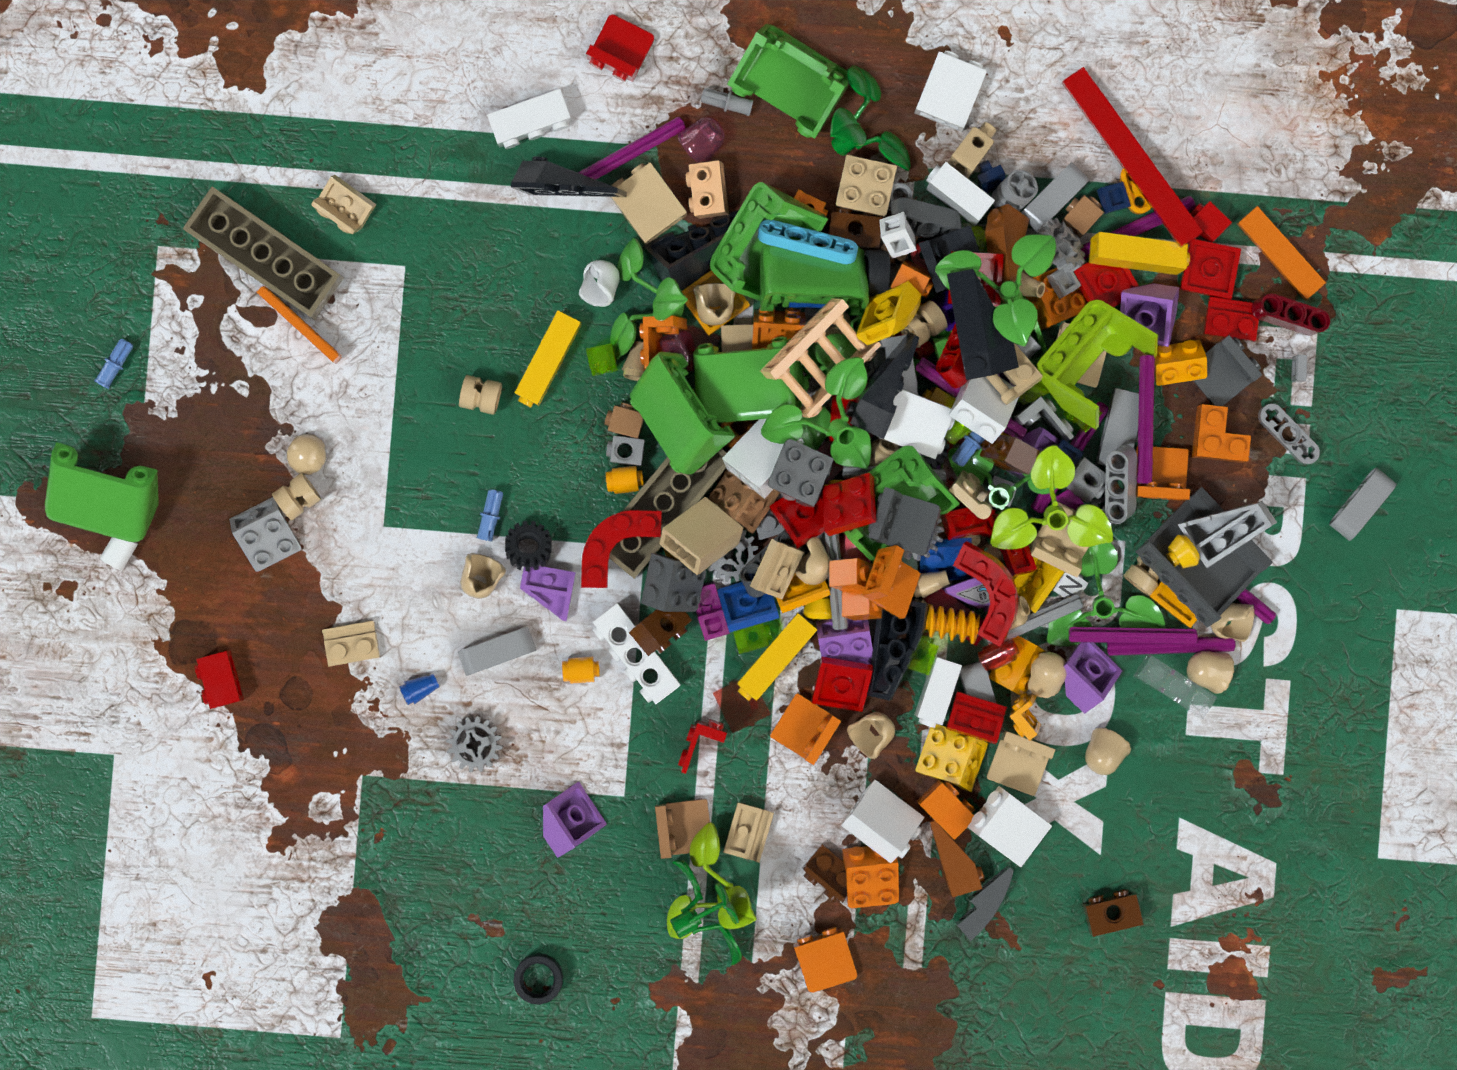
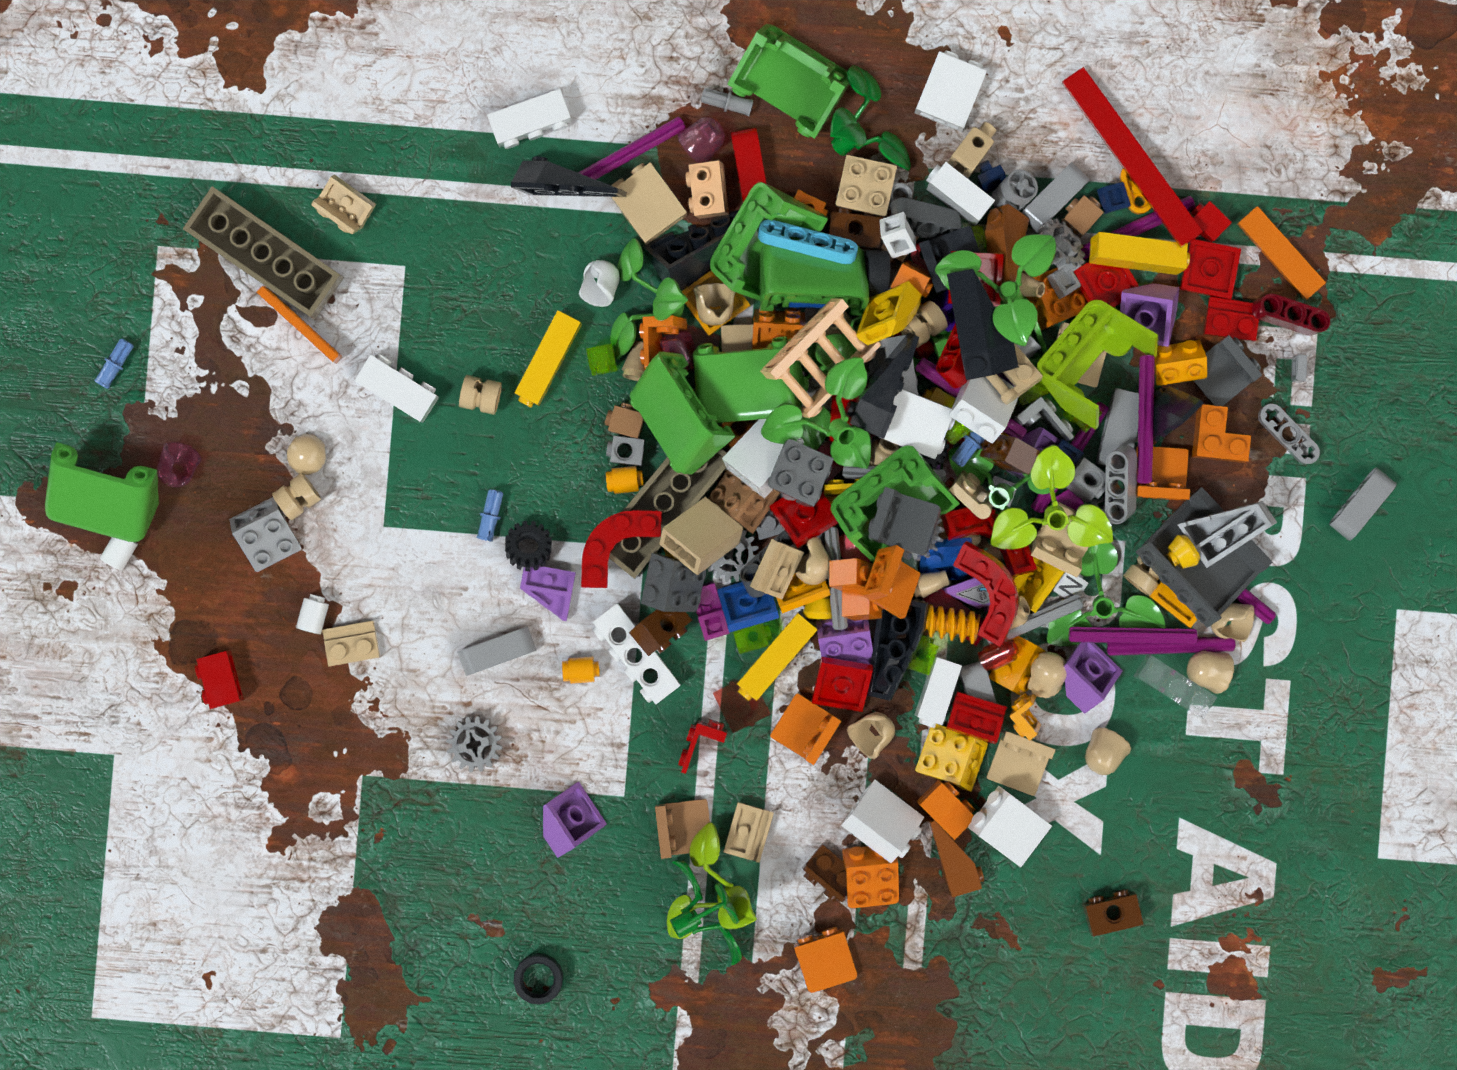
(177, 454): none -> clear pink hair
(312, 614): none -> white brick
(397, 387): none -> white brick
(418, 688): blue cone -> none
(484, 566): tan hair -> none
(620, 48): red bracket -> none
(748, 159): none -> red beam
(849, 504): red plate -> none
(986, 903): dark grey slope -> none
(1172, 410): none -> black wedge

